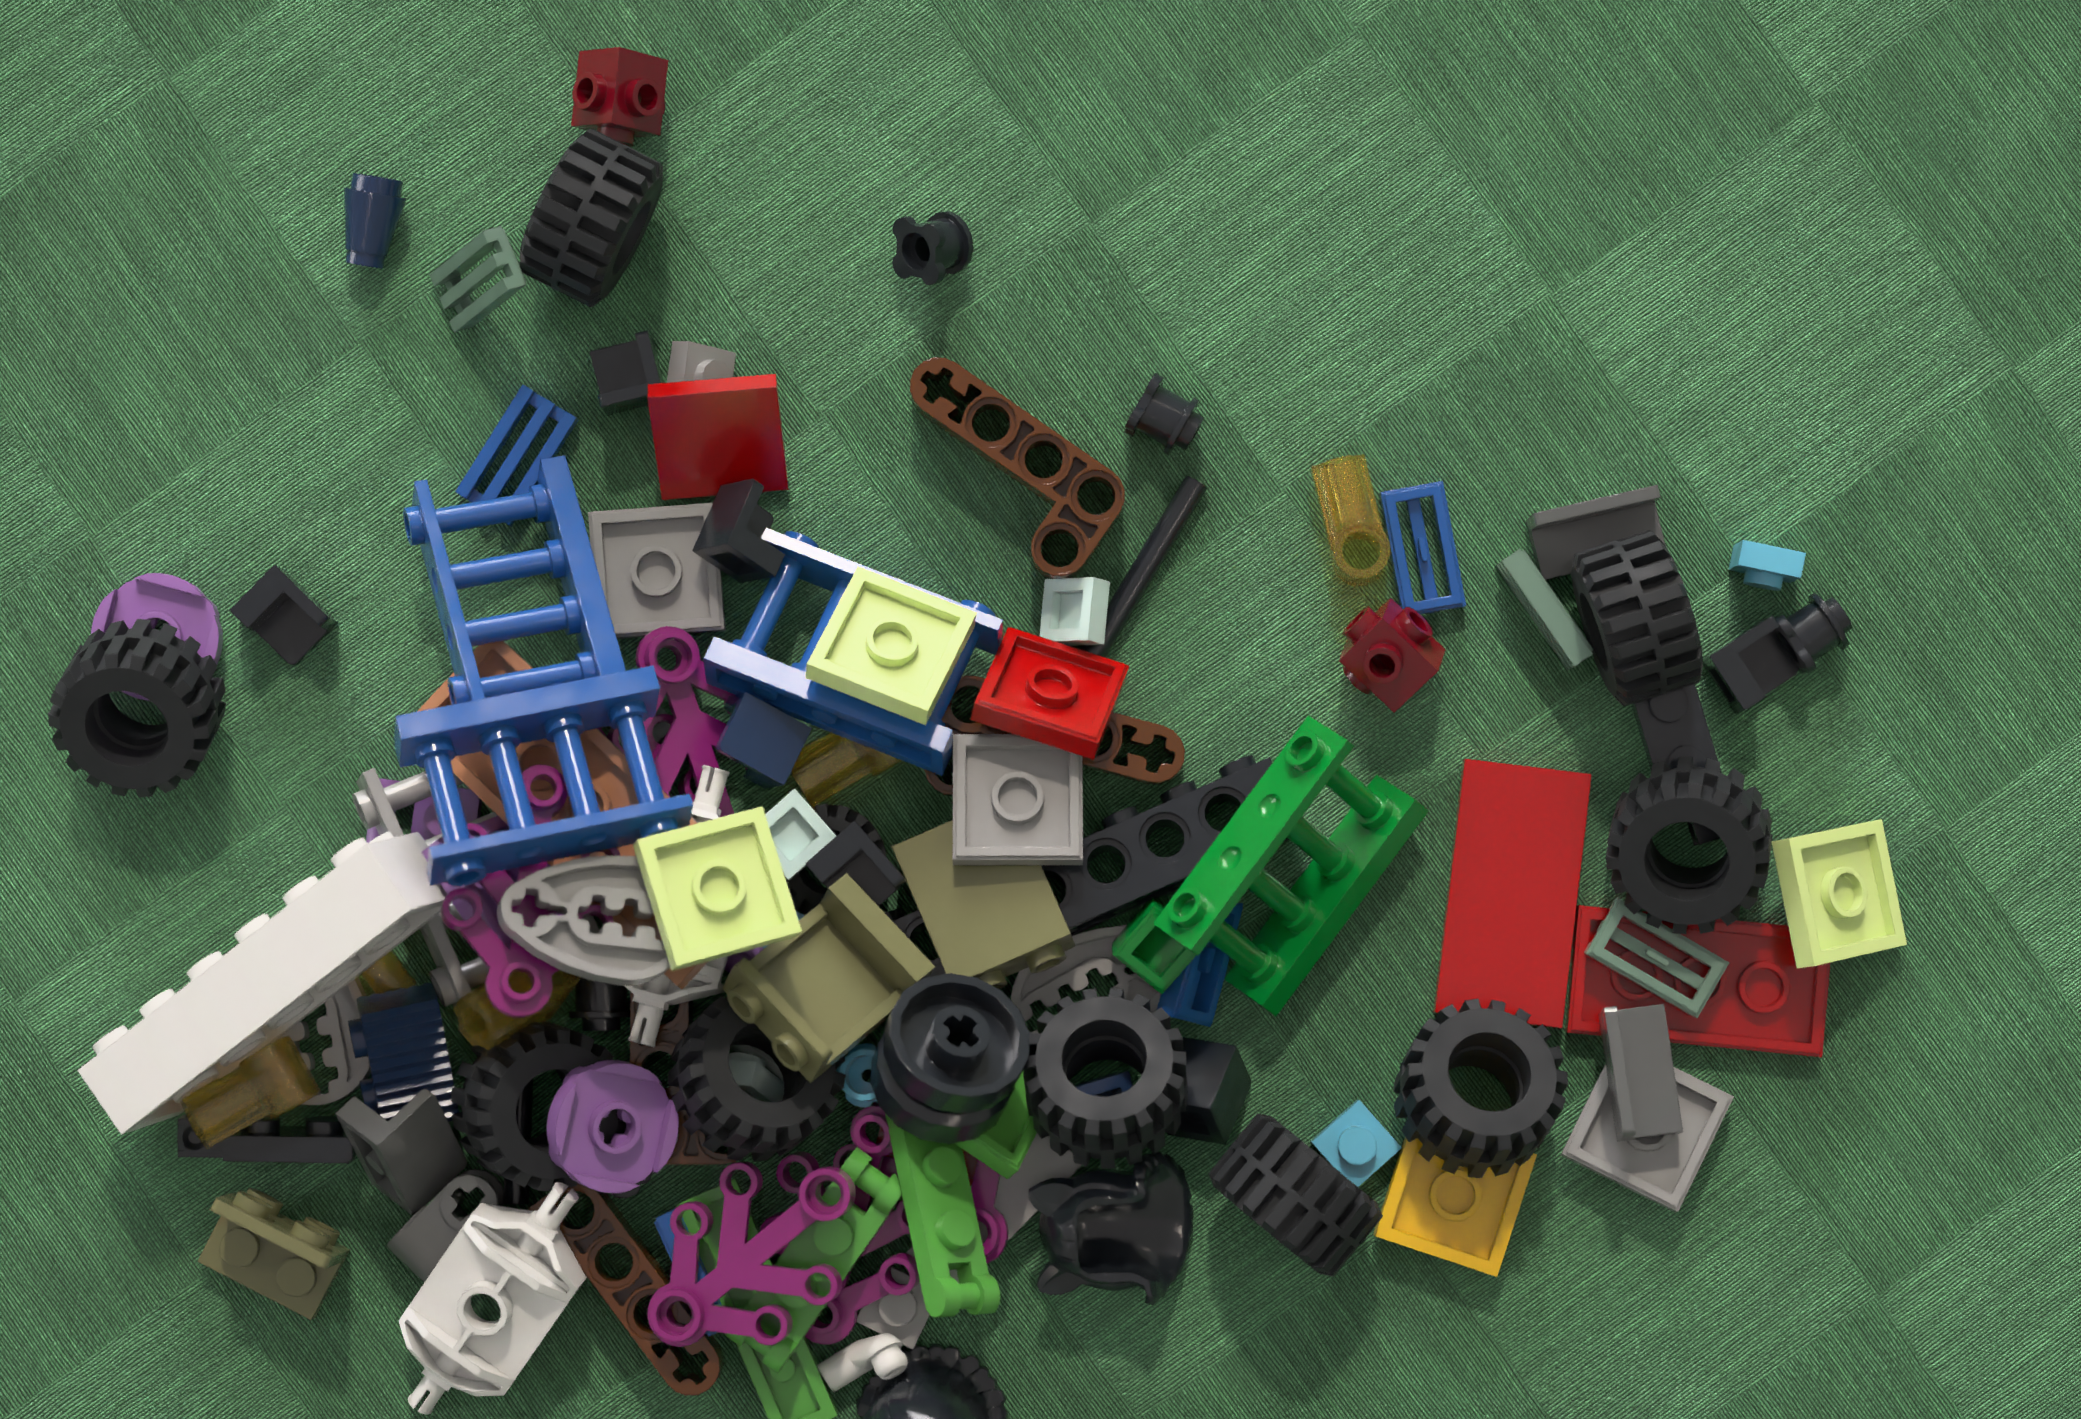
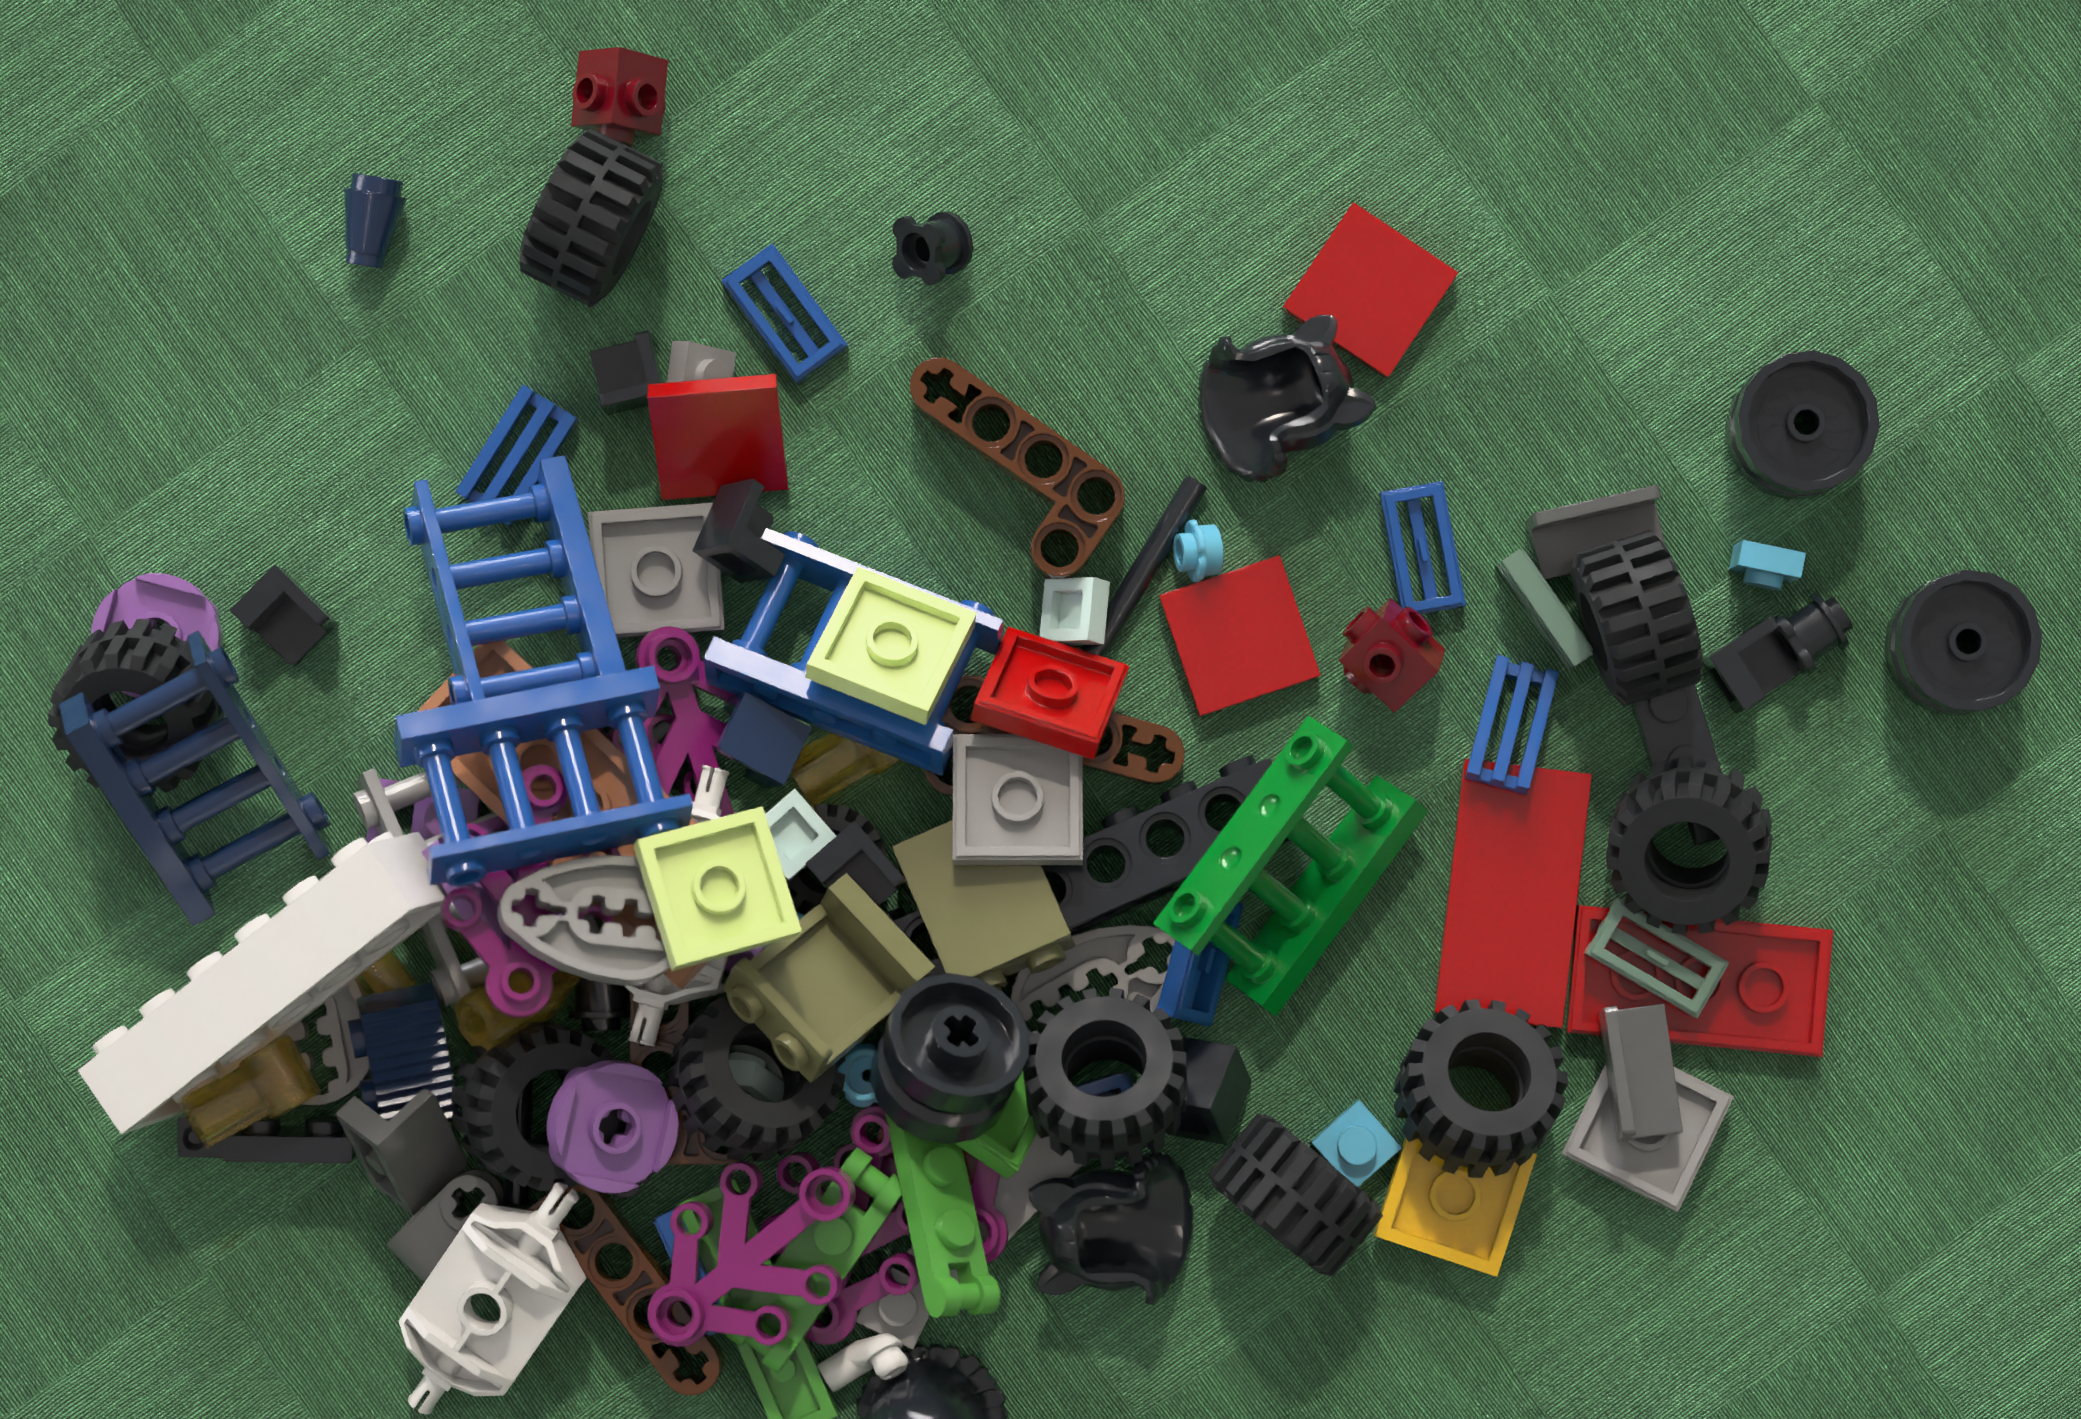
(162, 830): none -> dark blue fence
(273, 1253): olive bracket -> none
(459, 289): sand green tile -> none
(816, 357): none -> blue tile
(1150, 950): green slope -> none
(1165, 417): black brick -> none
(1198, 551): none -> medium azure plate
(1239, 635): none -> red tile
(1277, 398): none -> black hair
(1350, 514): clear yellow piece -> none
(1374, 287): none -> red tile
(1524, 676): none -> blue tile
(1830, 399): none -> black wheel
(1839, 893): yellowish green plate -> none
(1995, 622): none -> black wheel

